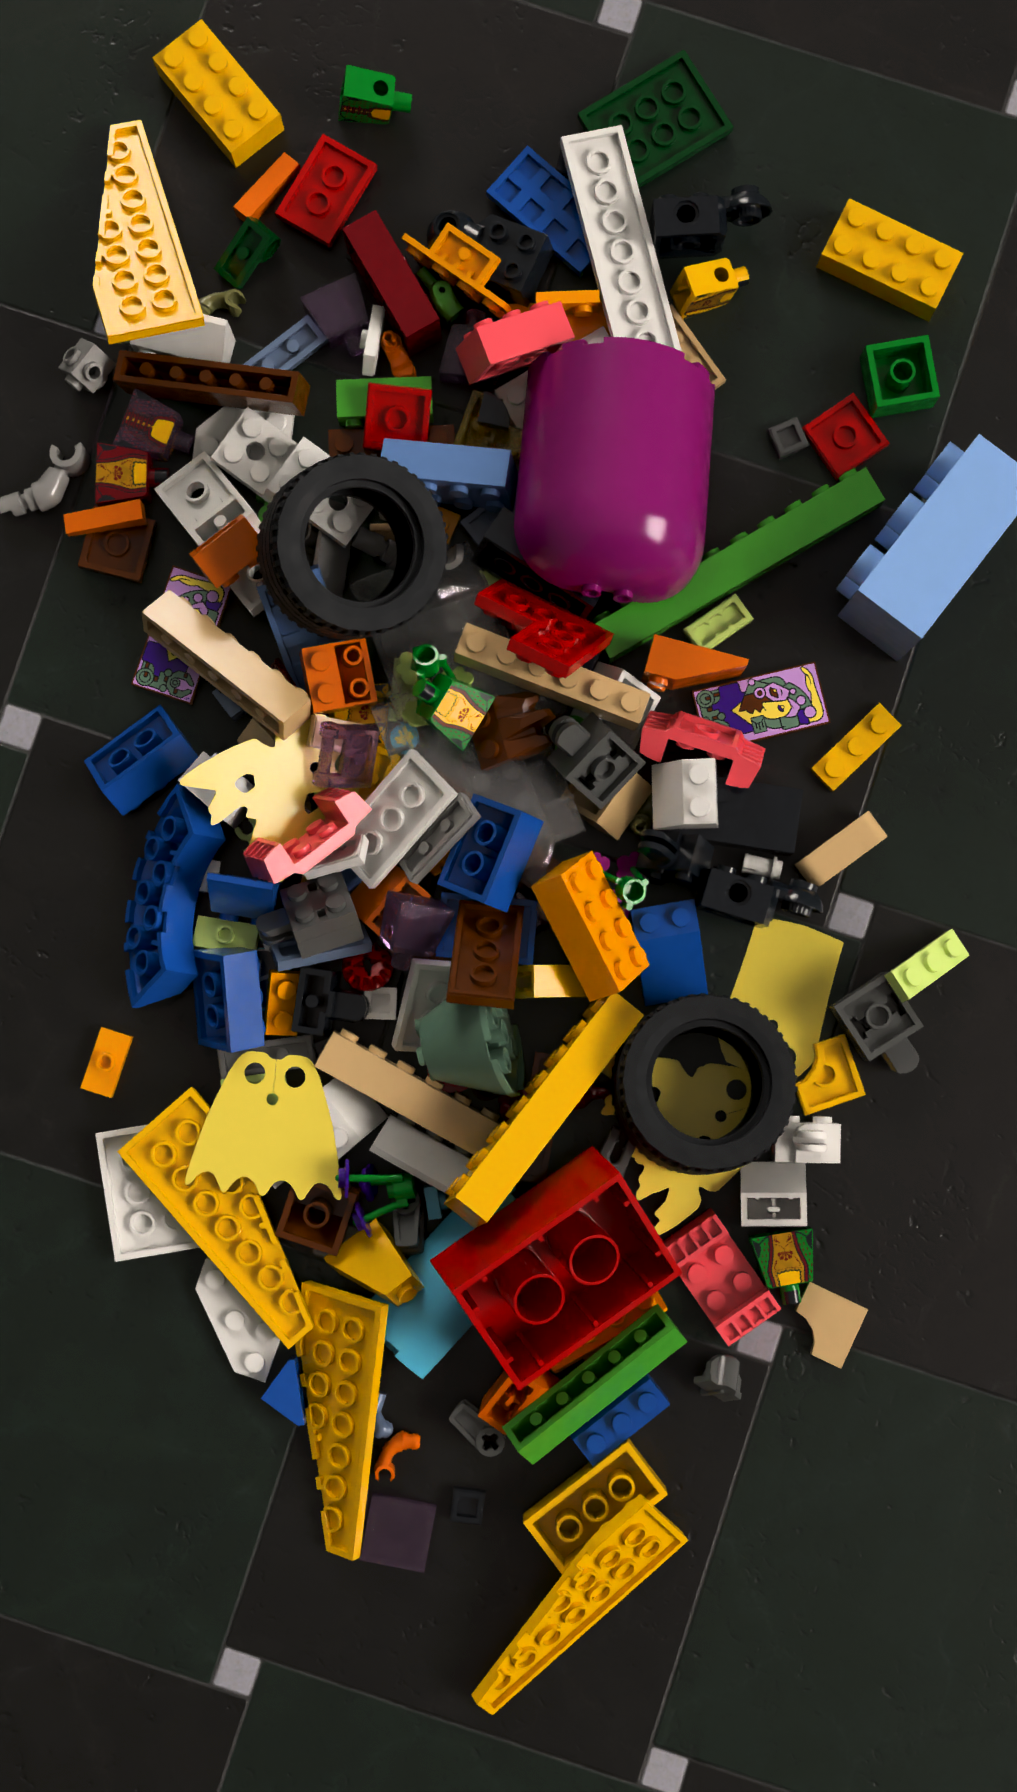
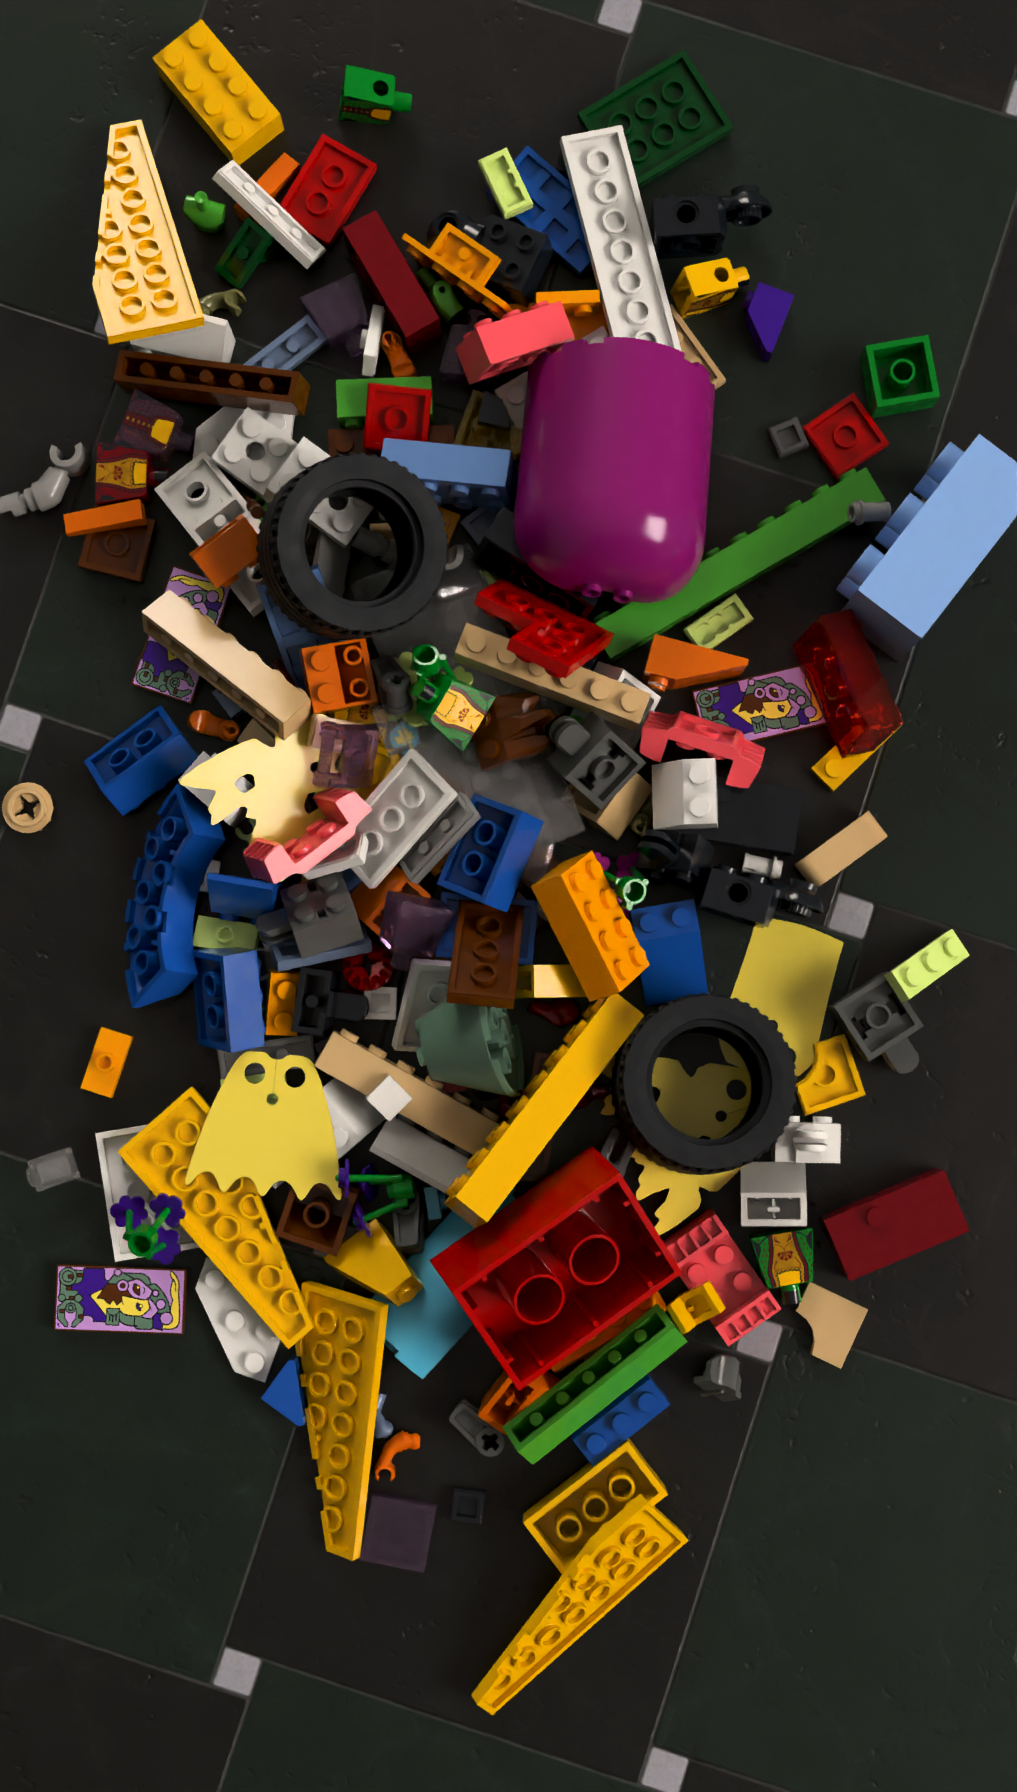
(13, 805): none -> tan gear
(52, 1169): none -> clear brick
(86, 366): light grey brick -> none
(120, 1299): none -> tile
(152, 1239): none -> dark purple plant
(205, 213): none -> bright green piece
(209, 724): none -> orange piece
(253, 507): none -> reddish brown piece
(269, 214): none -> white tile
(389, 1098): none -> white tile
(392, 685): none -> dark grey piece
(505, 183): none -> yellowish green plate
(559, 1012): none -> dark red animal
(695, 1306): none -> yellow bracket
(766, 316): none -> dark purple slope
(847, 683): none -> clear red brick
(868, 511): none -> light grey pin
(889, 260): yellow brick -> none
(894, 1224): none -> dark red brick

